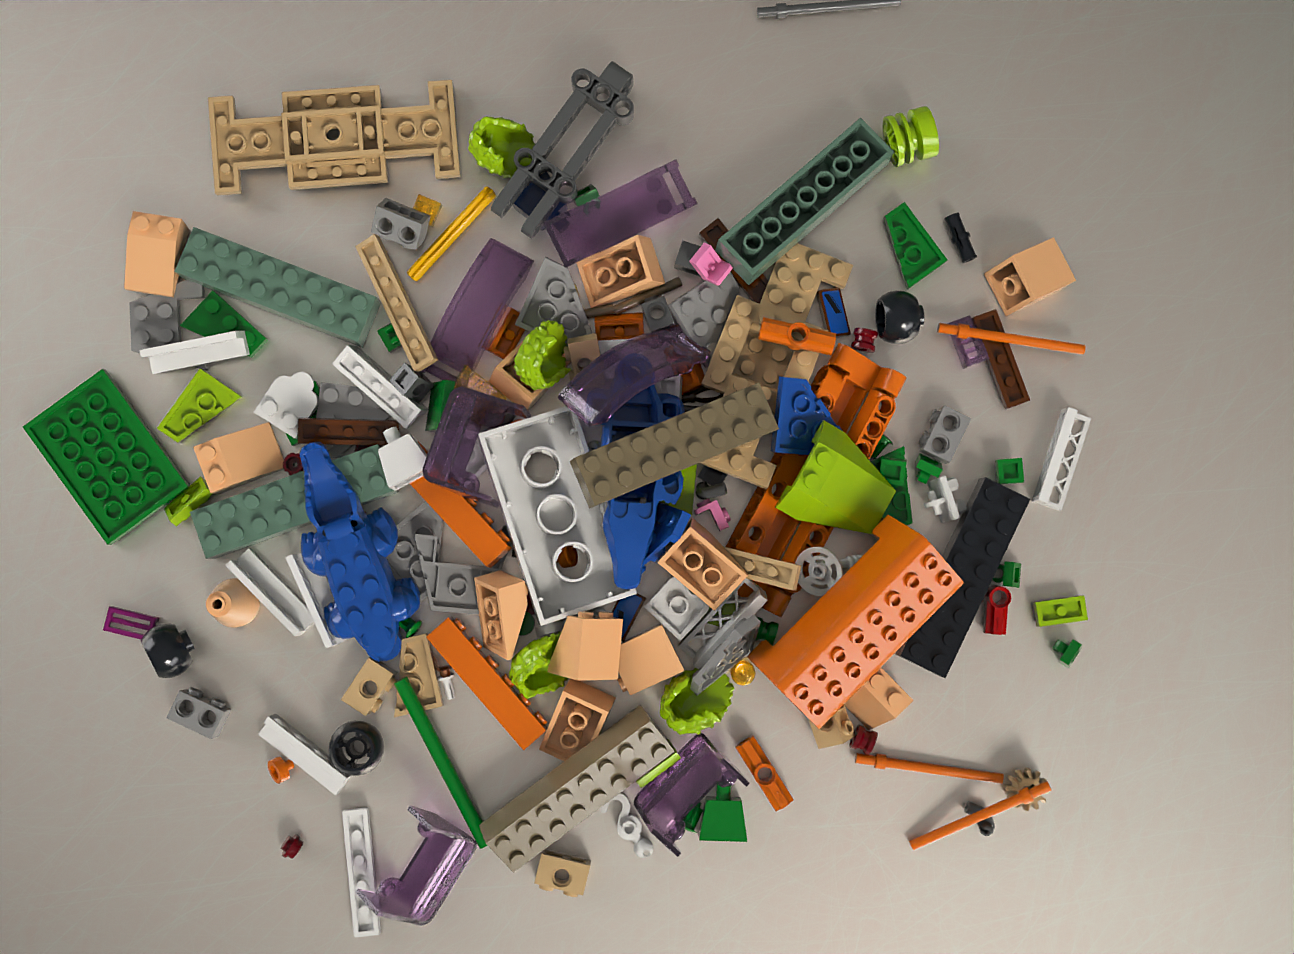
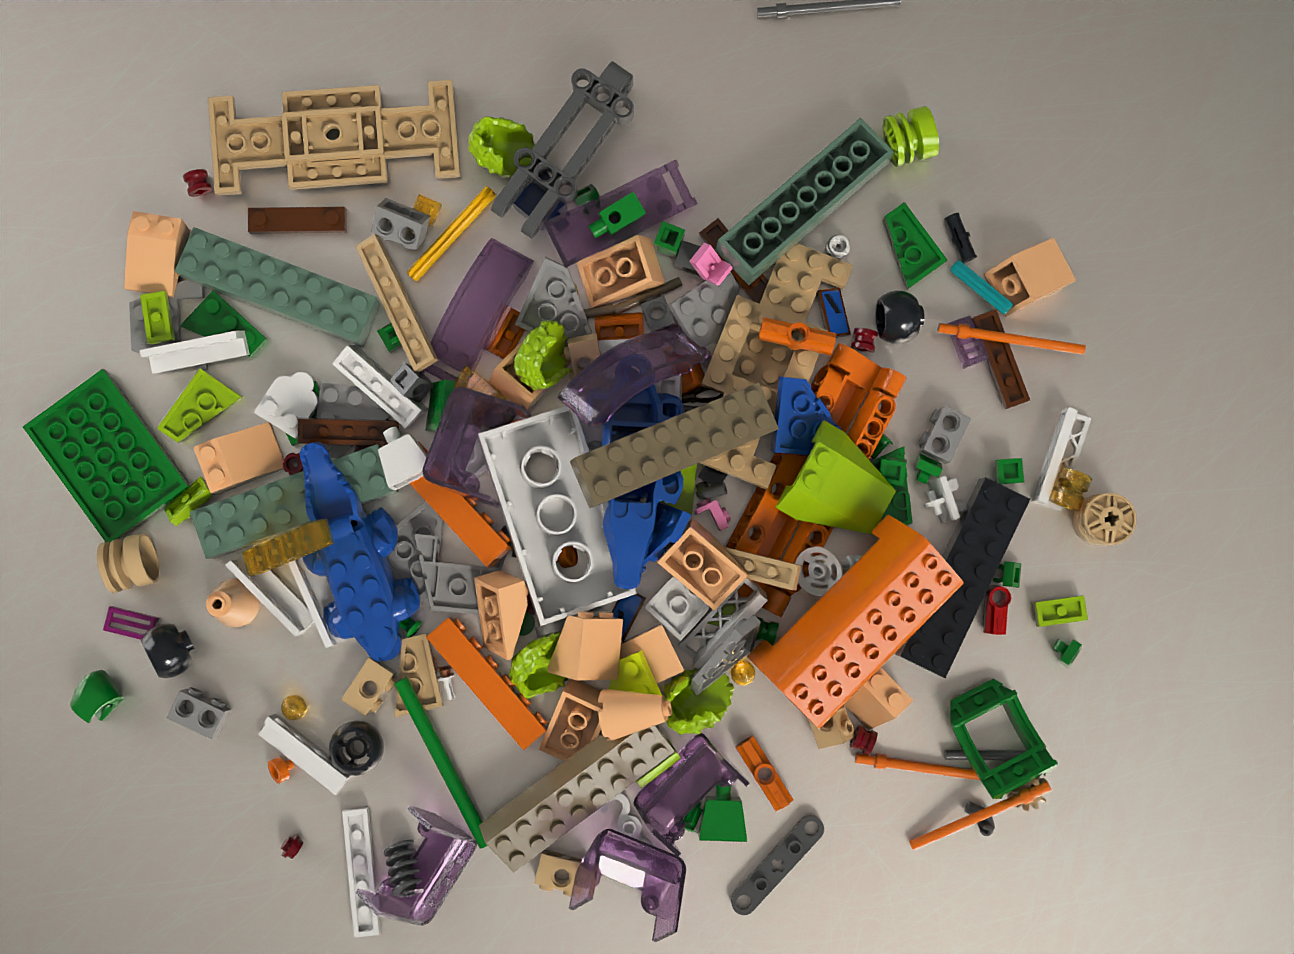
(95, 696): none -> green piece
(128, 562): none -> tan wheel
(157, 317): none -> lime plate
(197, 182): none -> dark red wheel
(288, 547): none -> clear yellow beam
(293, 707): none -> clear yellow plate
(297, 220): none -> reddish brown plate
(402, 869): none -> dark grey piece
(626, 210): none -> green torso
(630, 712): none -> light nougat cone
(635, 675): none -> neon yellow plate
(638, 865): none -> clear purple windscreen
(669, 239): none -> green brick
(763, 878): none -> dark grey piece
(838, 240): none -> white plate
(981, 287): none -> teal axle
(985, 754): none -> dark grey bar
(1017, 771): none -> green wedge
(1070, 489): none -> clear yellow wheel
(1090, 520): none -> tan wheel

